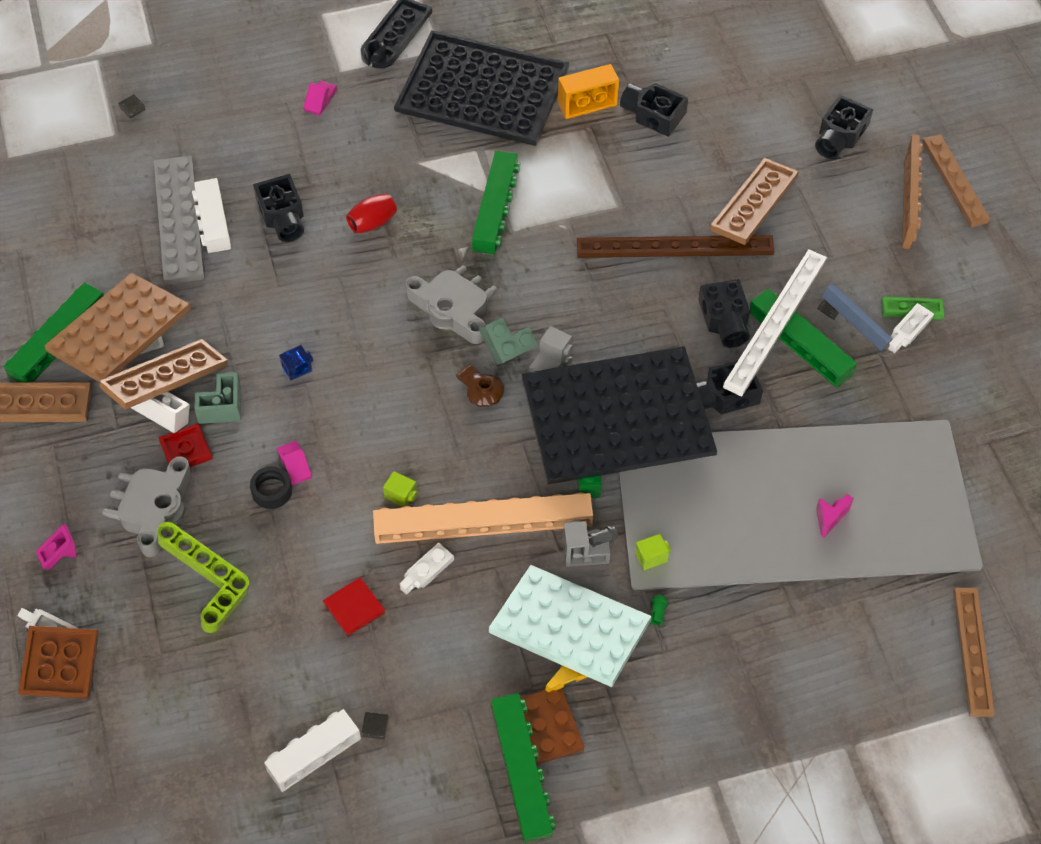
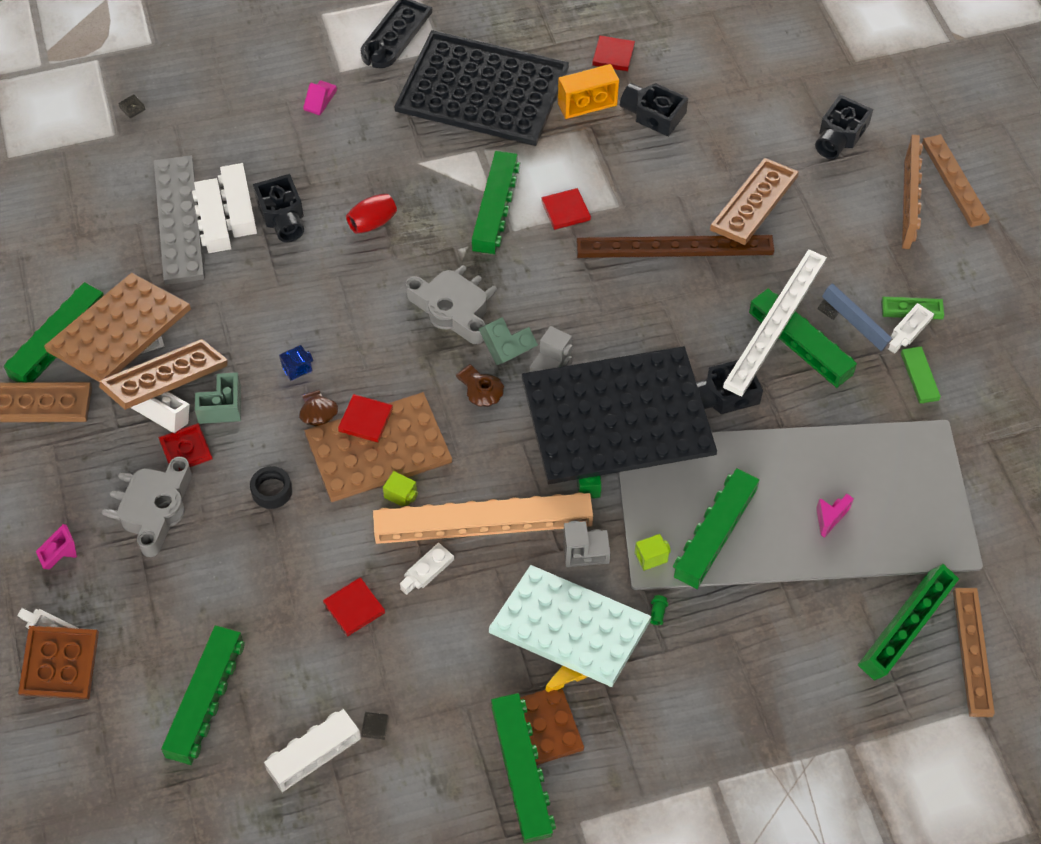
(202, 695): none -> green brick
(207, 570): lime beam -> none
(237, 199): none -> white brick
(294, 462): dark pink slope -> none
(317, 409): none -> reddish brown animal
(355, 465): none -> medium nougat plate
(365, 418): none -> red tile
(565, 208): none -> red tile
(608, 534): dark grey pin -> none
(614, 52): none -> red tile
(716, 528): none -> green brick
(726, 311): black brick -> none
(908, 622): none -> green brick
(920, 375): none -> bright green tile

